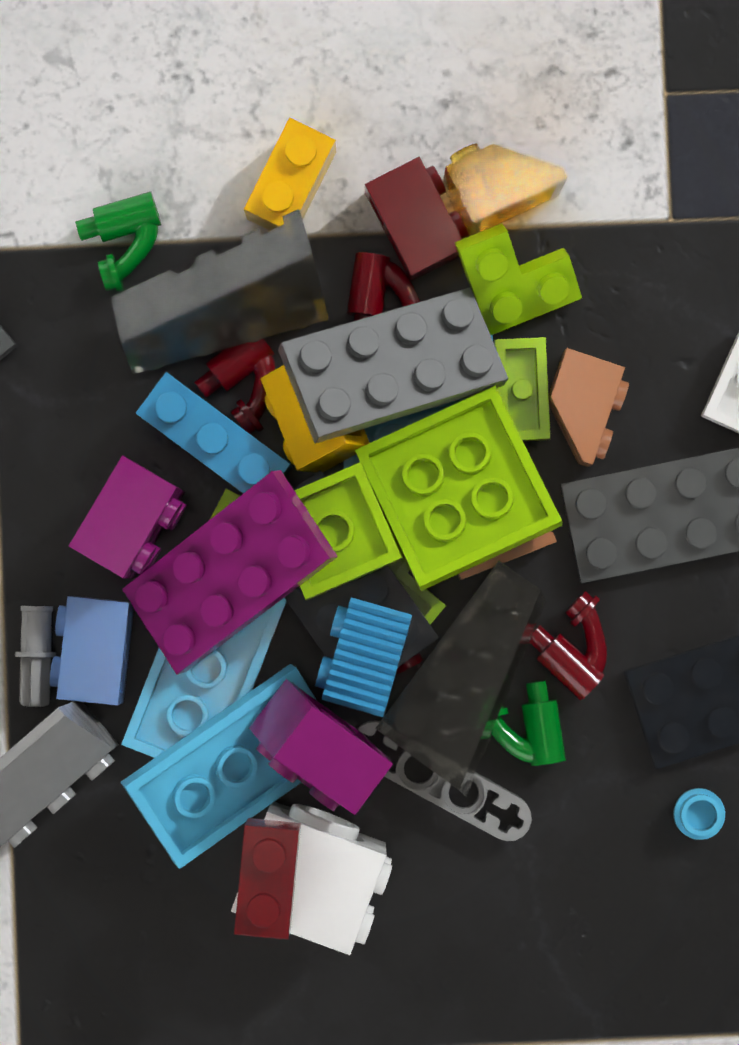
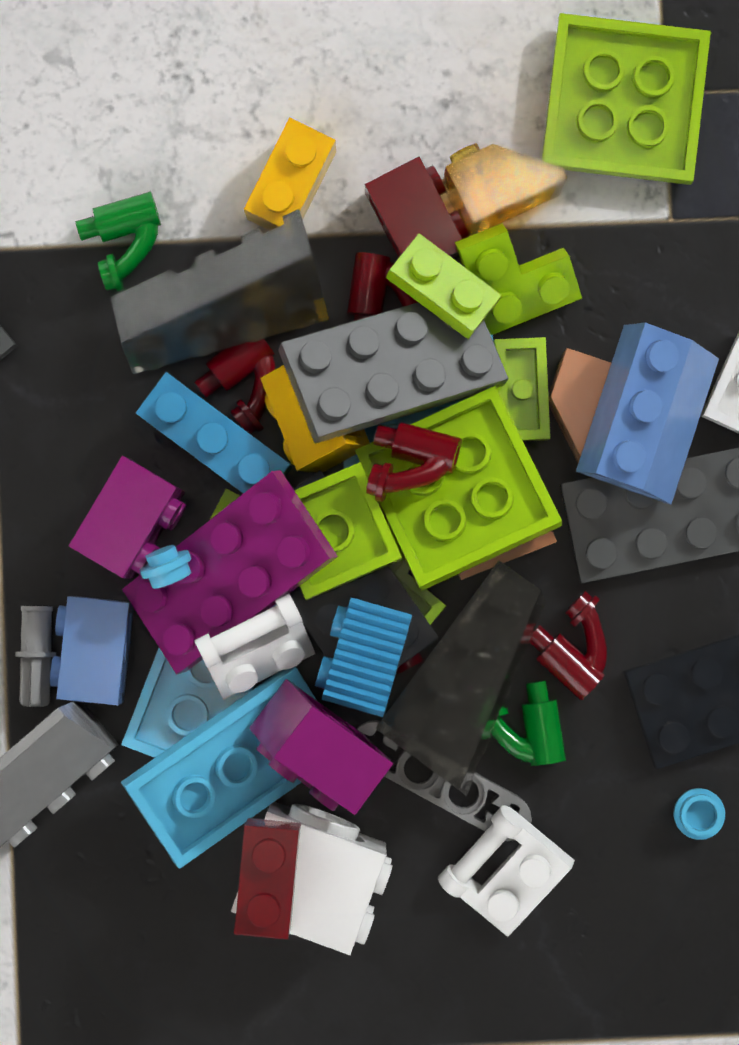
(166, 566): none -> medium azure plate
(256, 648): none -> white plate
(430, 449): none -> dark red plant
(443, 286): none -> lime plate
(518, 882): none -> white plate
(626, 98): none -> lime plate
(648, 411): none -> medium blue slope

